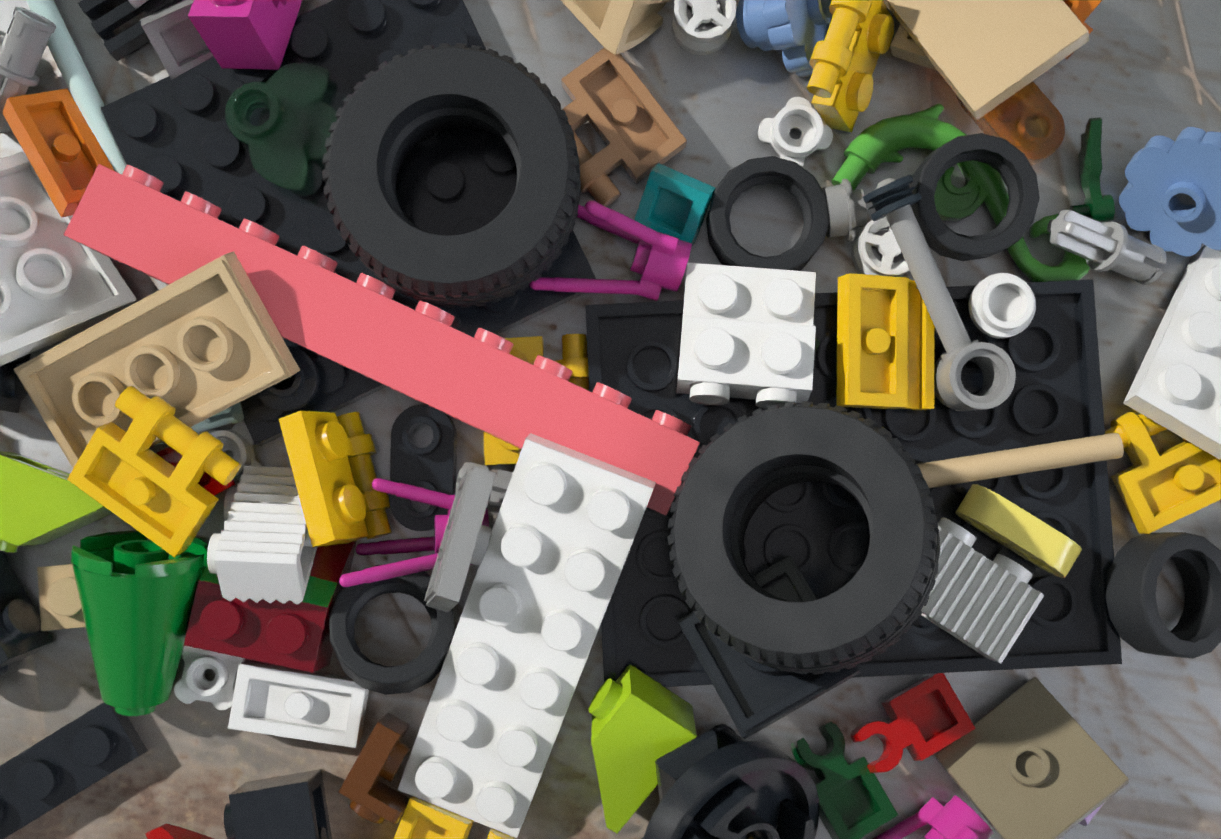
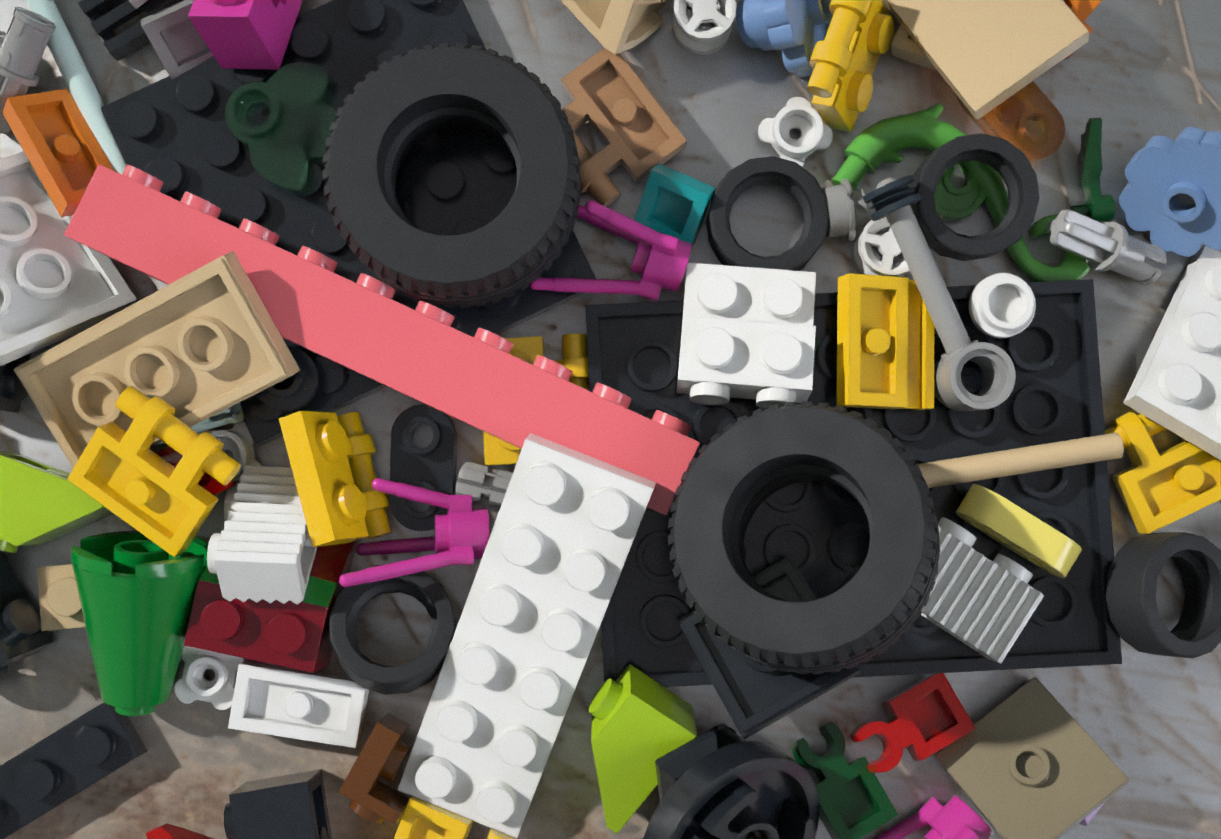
(463, 540): light grey plate -> none

